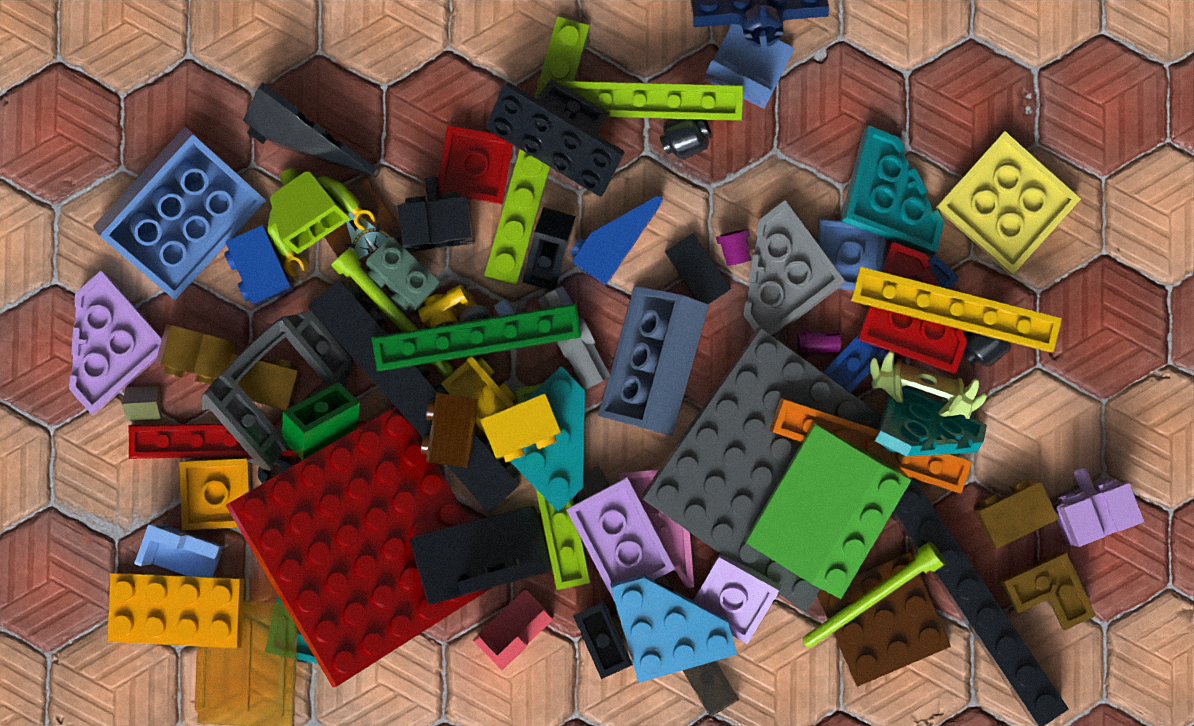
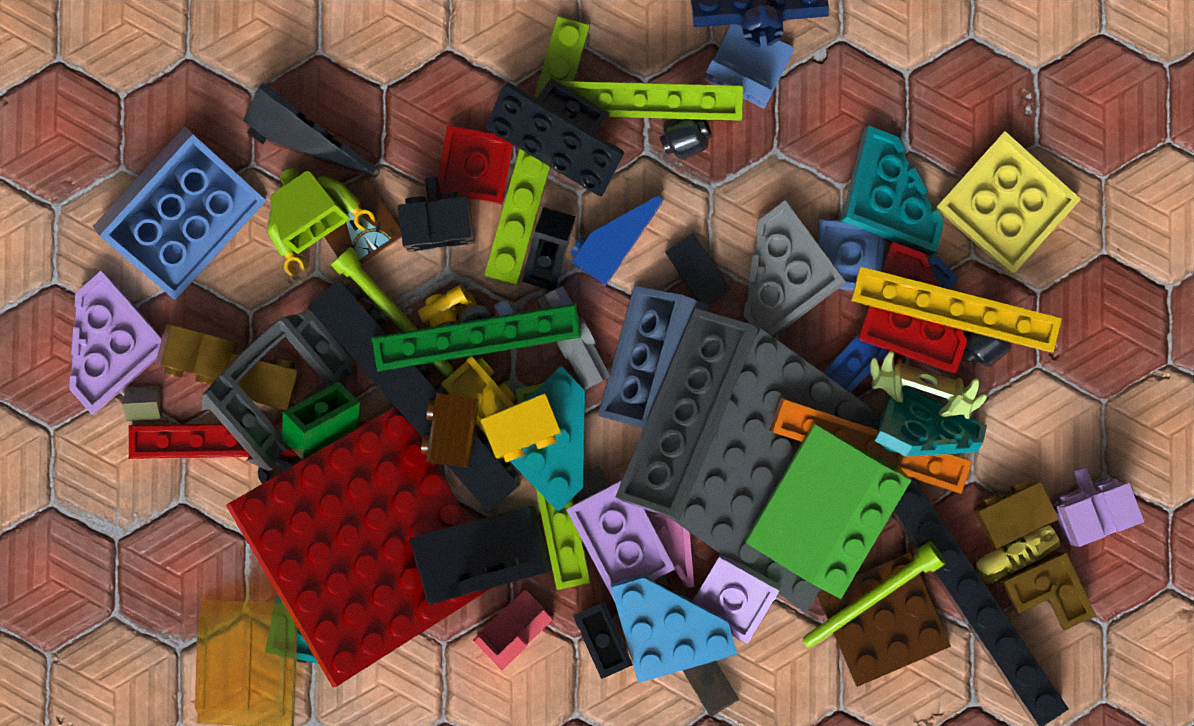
(176, 610): light orange plate -> none
(179, 551): light blue panel -> none
(207, 490): light orange plate -> none
(258, 266): blue brick -> none
(401, 275): sand green bracket -> none
(686, 413): none -> dark grey plate
(735, 246): magenta piece -> none
(818, 342): magenta pin -> none
(1017, 554): none -> light yellow hinge

